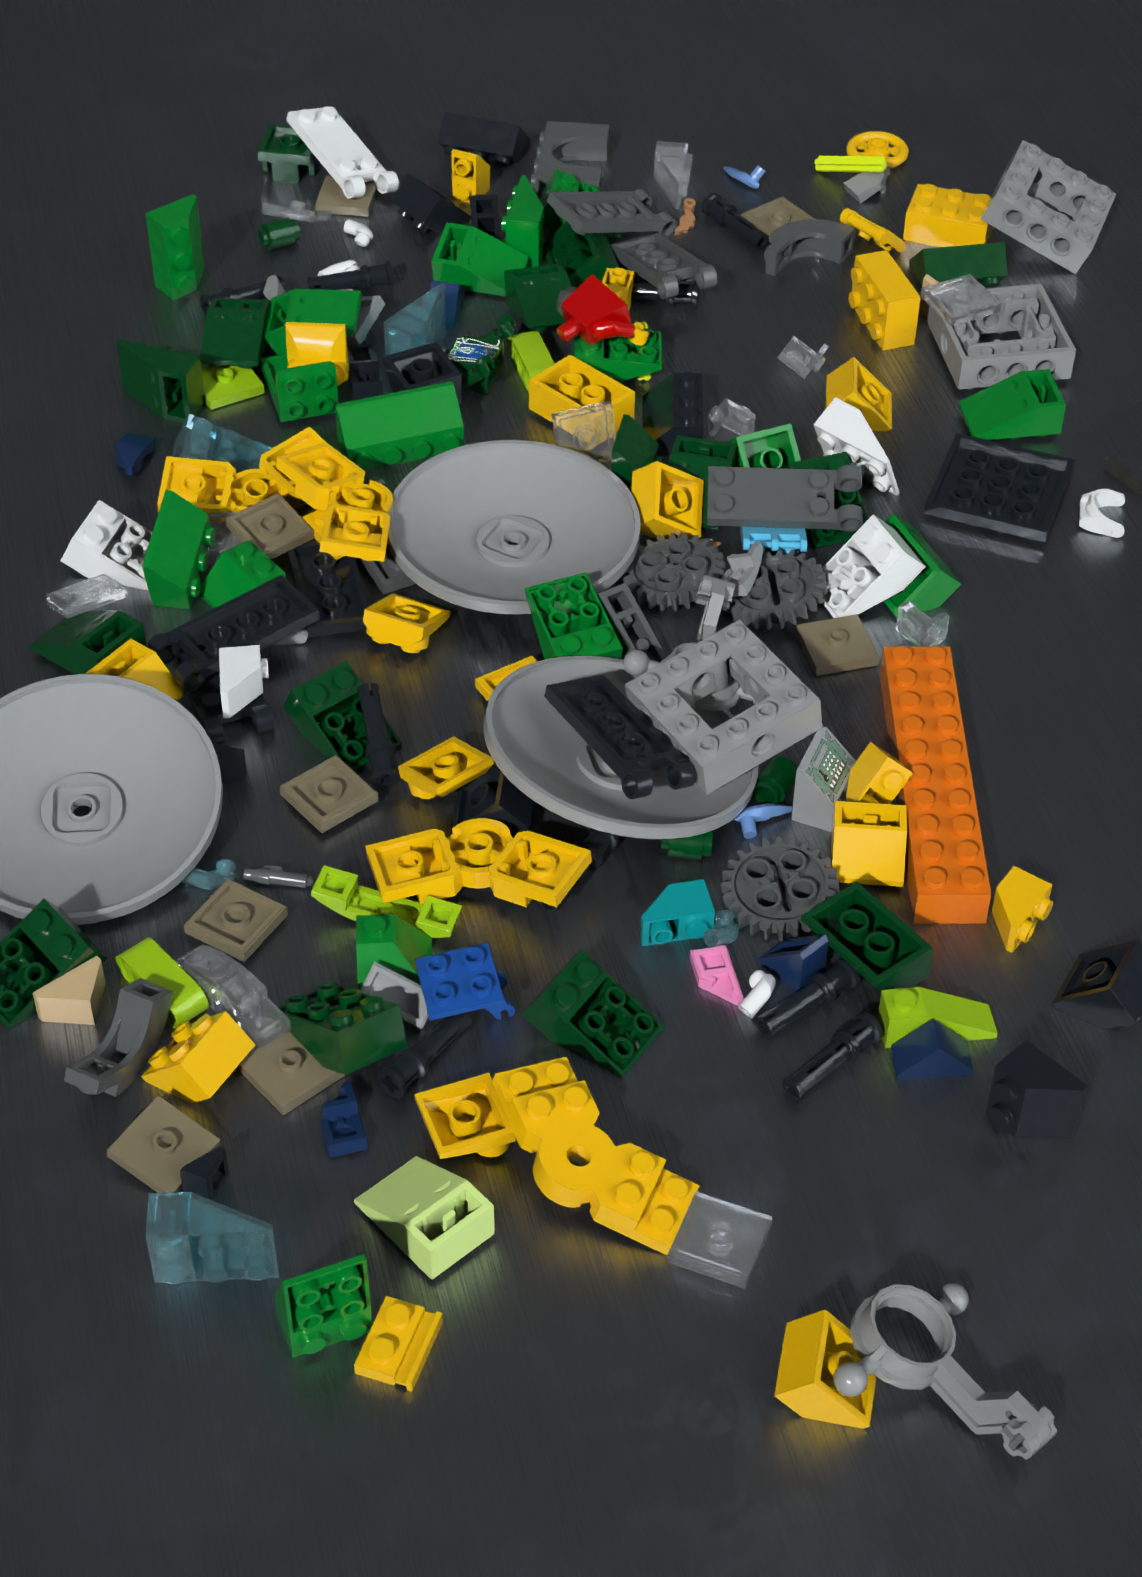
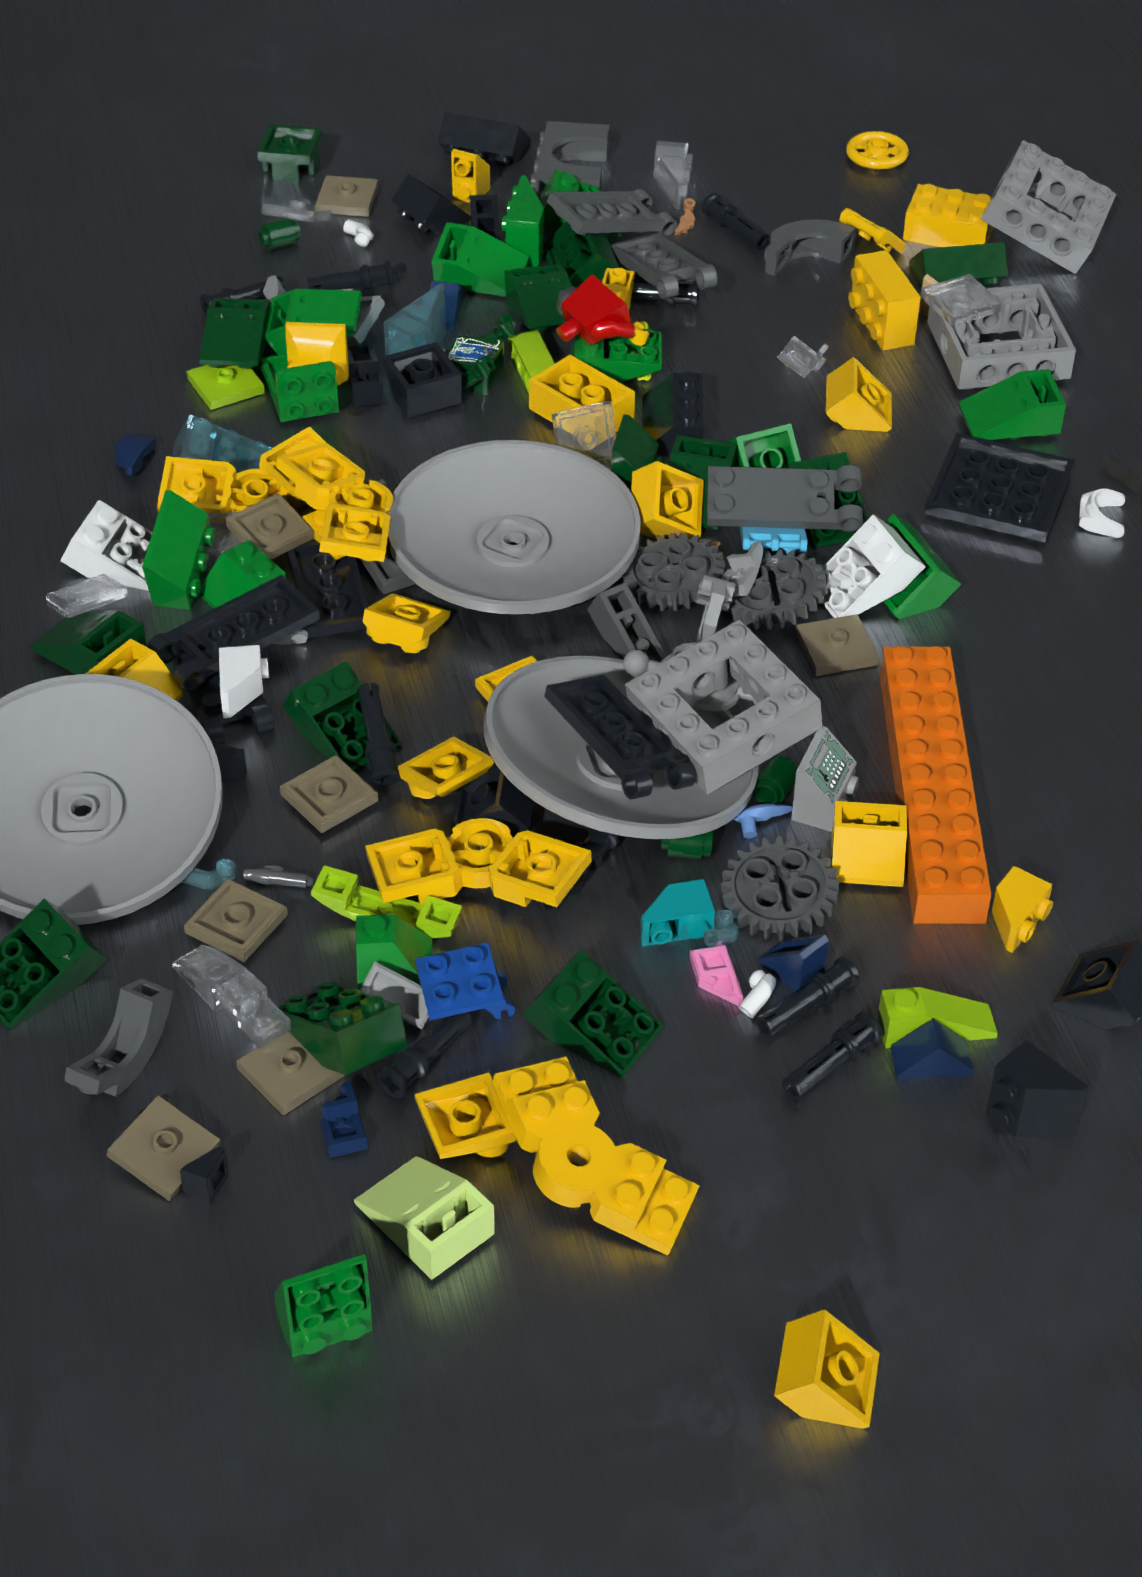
(73, 996): tan slope -> none
(153, 964): lime beam -> none
(162, 379): dark green slope -> none
(176, 247): green slope -> none
(199, 1057): yellow slope -> none
(206, 1241): clear light blue slope -> none
(341, 151): white hinge -> none
(345, 266): white arm -> none
(398, 1343): yellow plate -> none
(400, 426): green slope -> none
(571, 619): green slope -> none
(720, 1239): clear plate -> none
(731, 416): clear bracket -> none
(749, 180): medium blue bar -> none
(775, 214): dark tan plate -> none
(845, 430): white slope -> none
(859, 164): neon yellow axle -> none
(867, 184): light grey slope -> none
(871, 939): dark green slope -> none
(876, 777): yellow slope -> none
(919, 627): clear bracket -> none
(1004, 1412): light grey piece -> none

